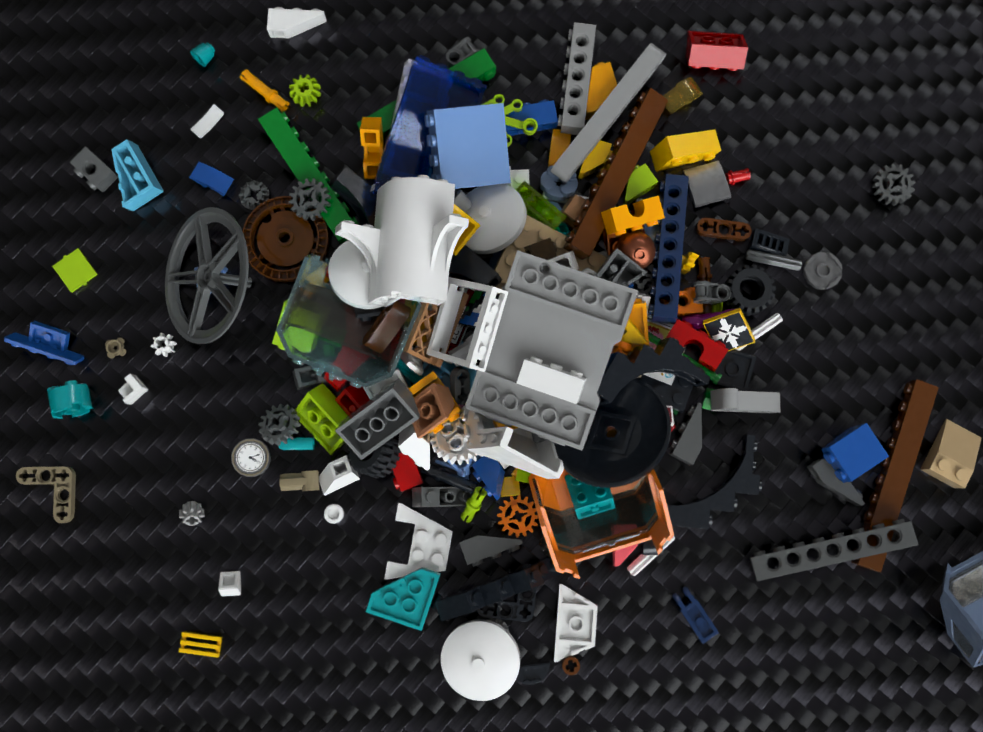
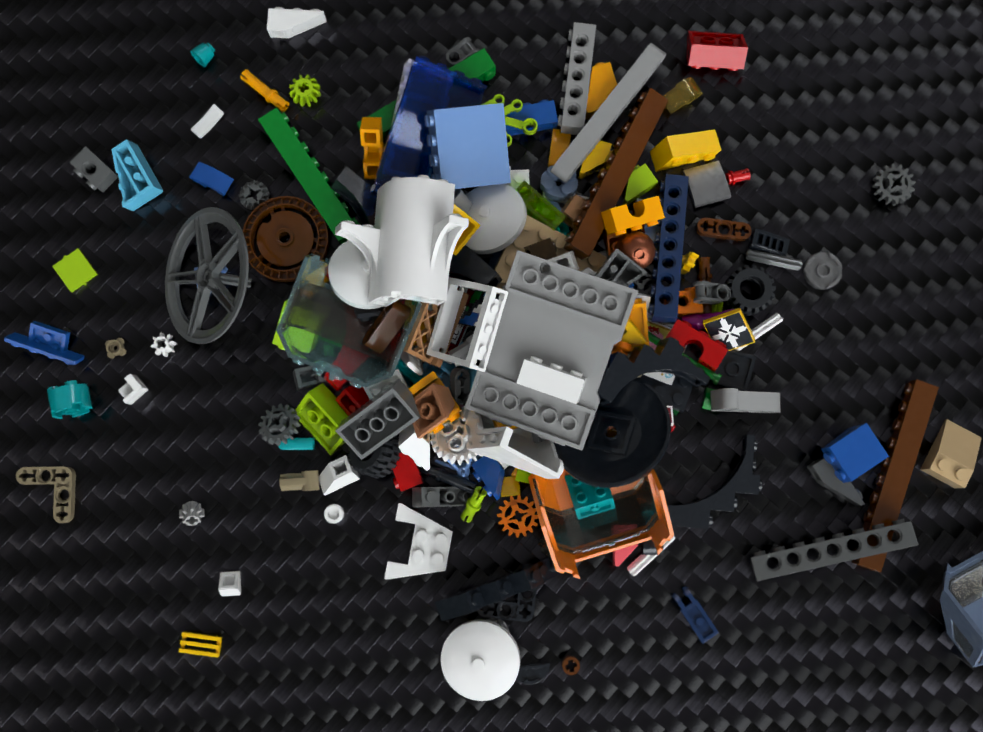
(251, 457): tile -> none
(315, 193): dark grey gear -> none
(406, 598): teal plate -> none
(484, 546): dark grey slope -> none
(574, 624): white wing -> none
(689, 441): dark grey slope -> none

